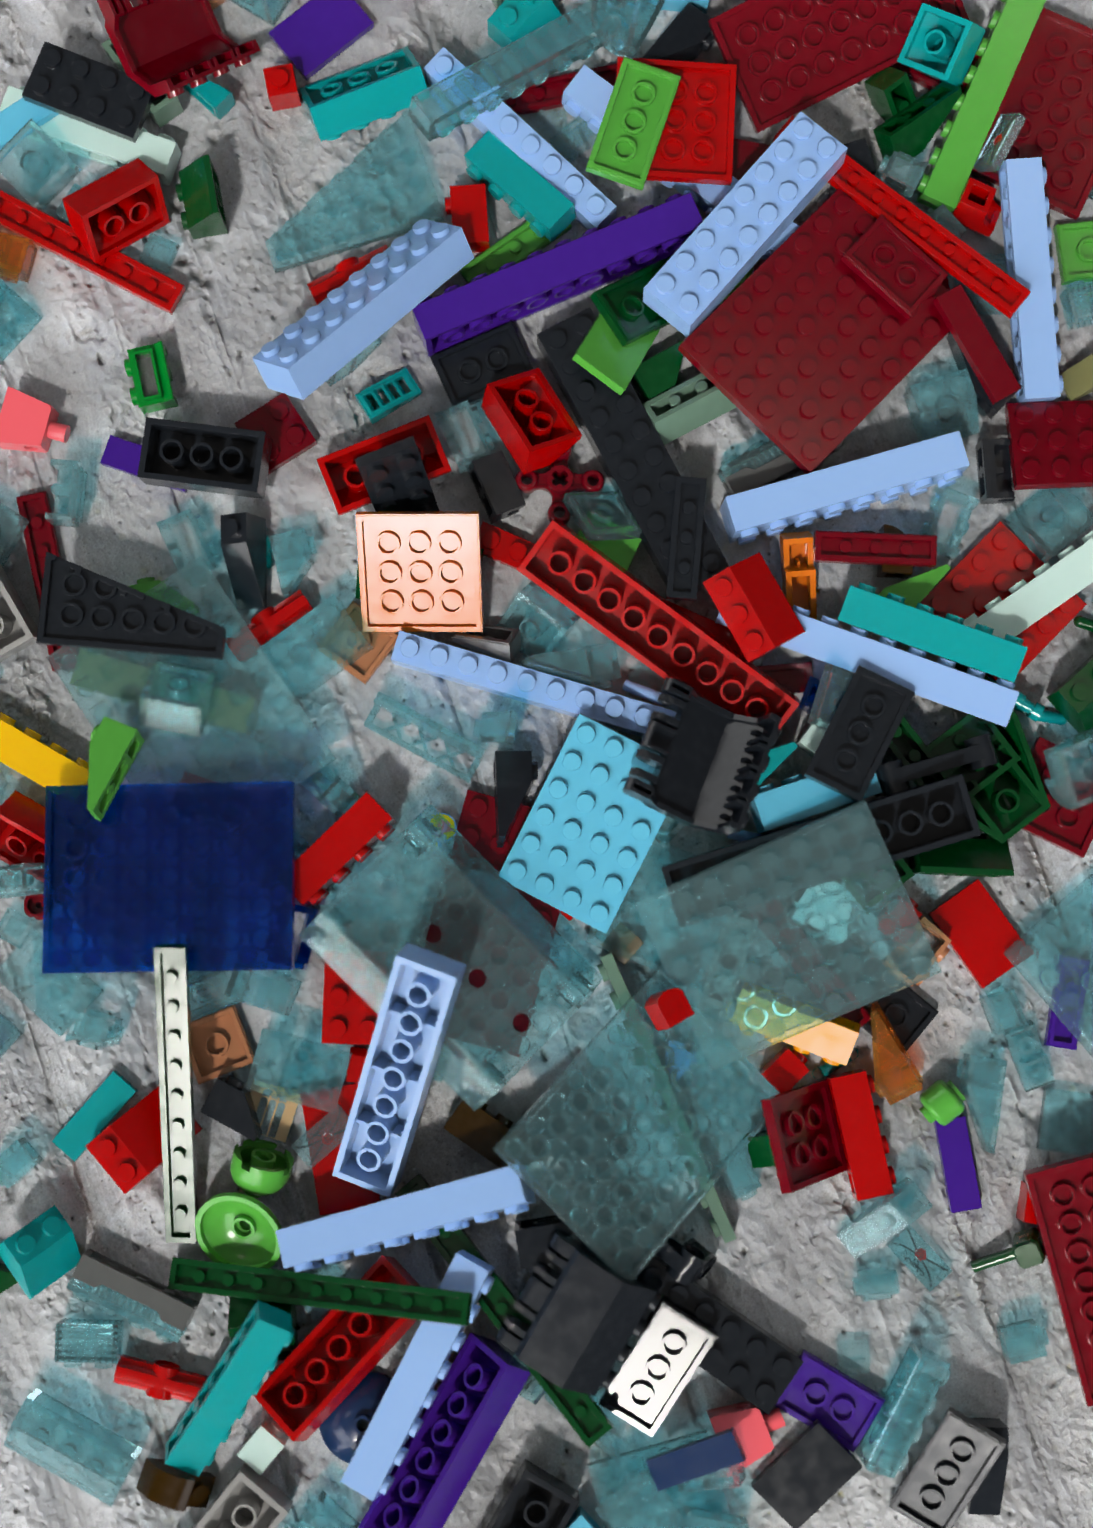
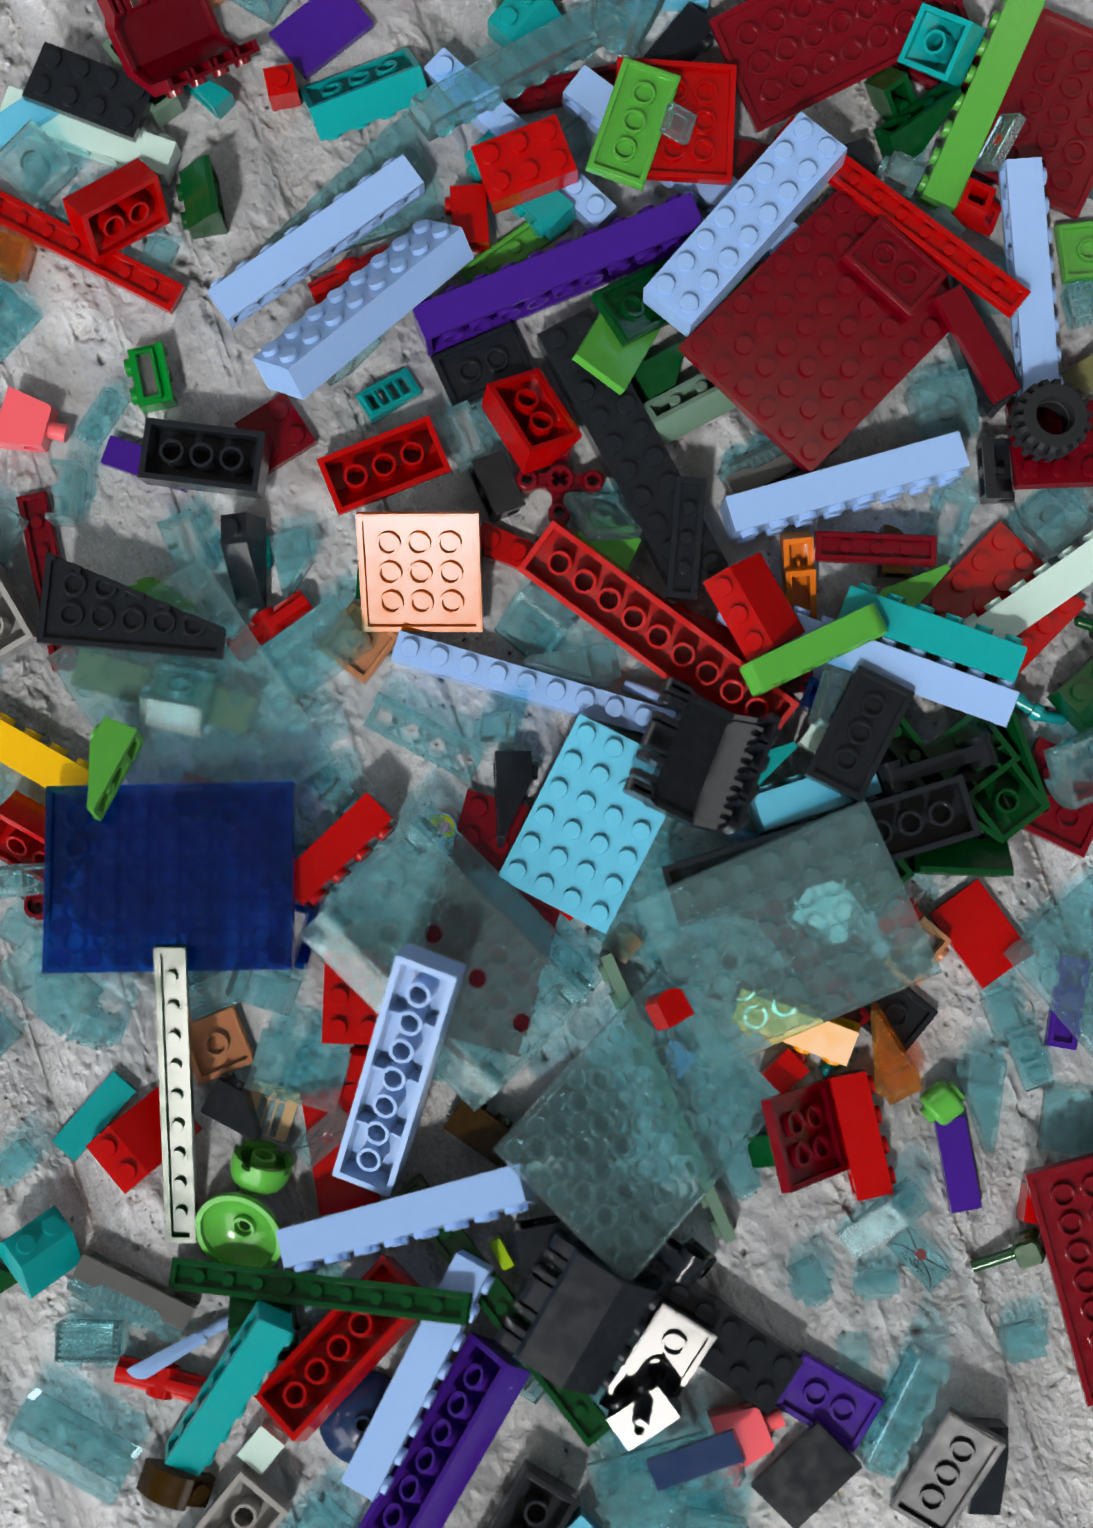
(101, 417): none -> clear light blue hinge
(165, 1357): none -> light blue piece
(316, 240): none -> light blue brick
(397, 478): black plate -> none
(494, 641): flat silver slope -> none
(501, 1252): none -> lime tile
(525, 164): none -> red brick
(643, 1411): none -> brick
(678, 123): none -> clear light blue tile
(809, 1282): none -> clear light blue brick
(813, 650): none -> bright green beam
(1068, 407): none -> black tyre

